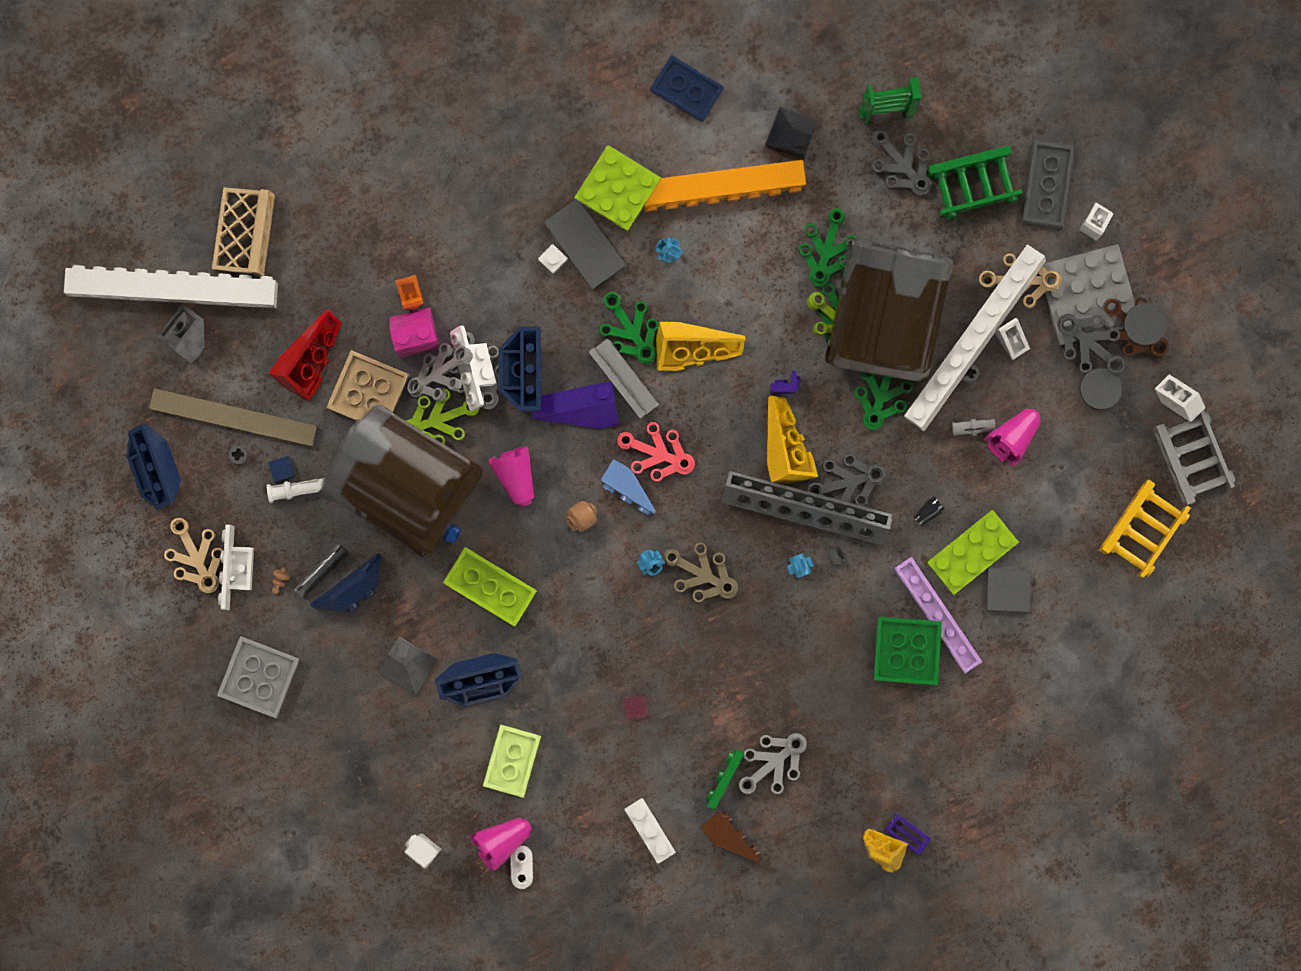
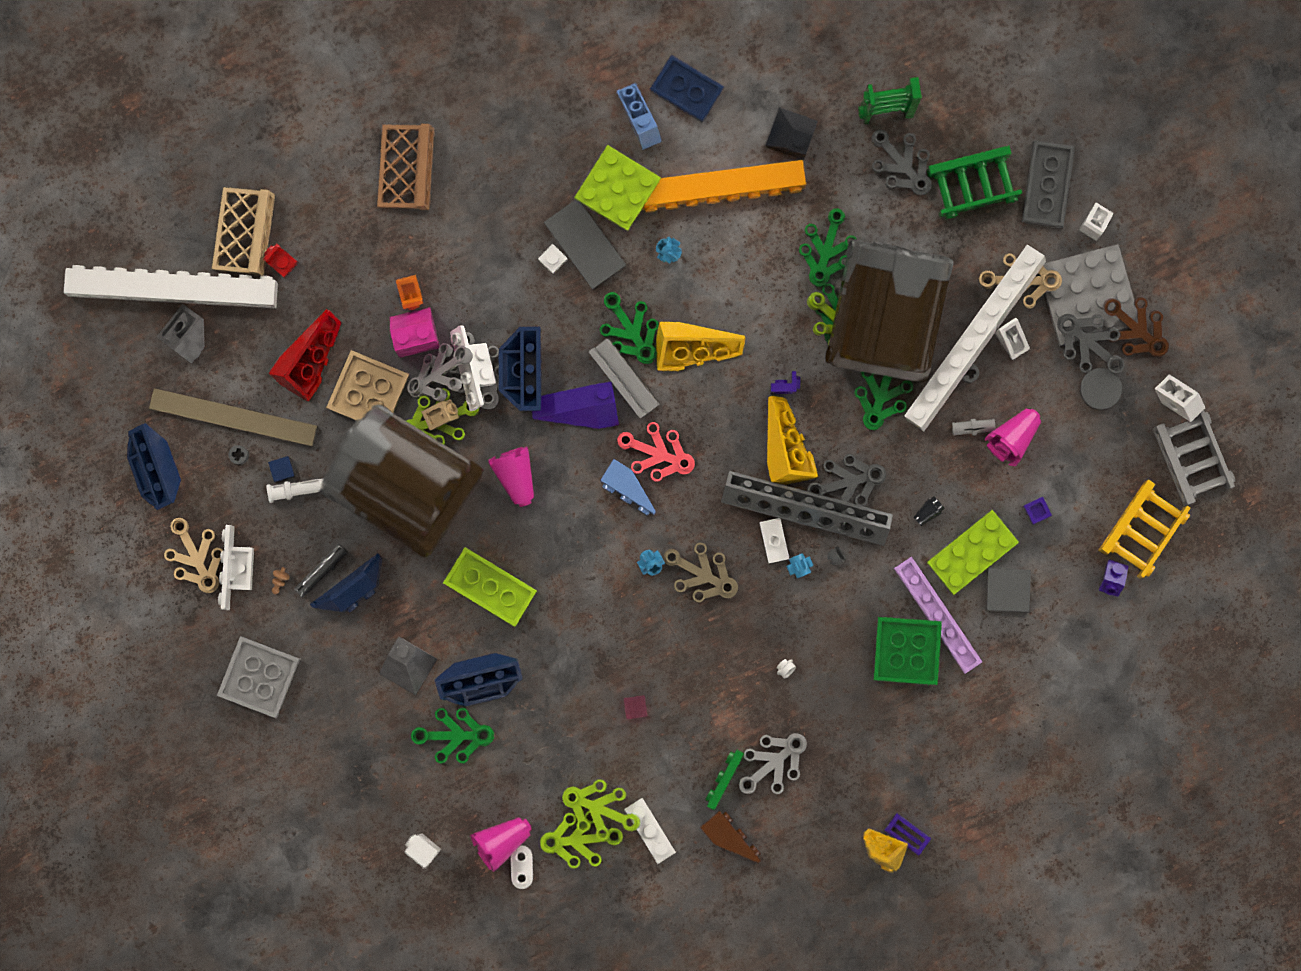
(279, 260): none -> red bracket
(423, 166): none -> medium nougat fence
(440, 414): none -> tan bracket
(452, 534): blue plate -> none
(456, 734): none -> green plant
(512, 761): yellowish green tile -> none
(576, 840): none -> lime plant
(581, 516): medium nougat head -> none
(597, 808): none -> lime plant
(639, 116): none -> medium blue slope
(774, 540): none -> white plate
(786, 668): none -> white plate
(1037, 510): none -> dark purple tile
(1114, 578): none -> dark purple bracket
(1145, 323): dark grey tile -> none

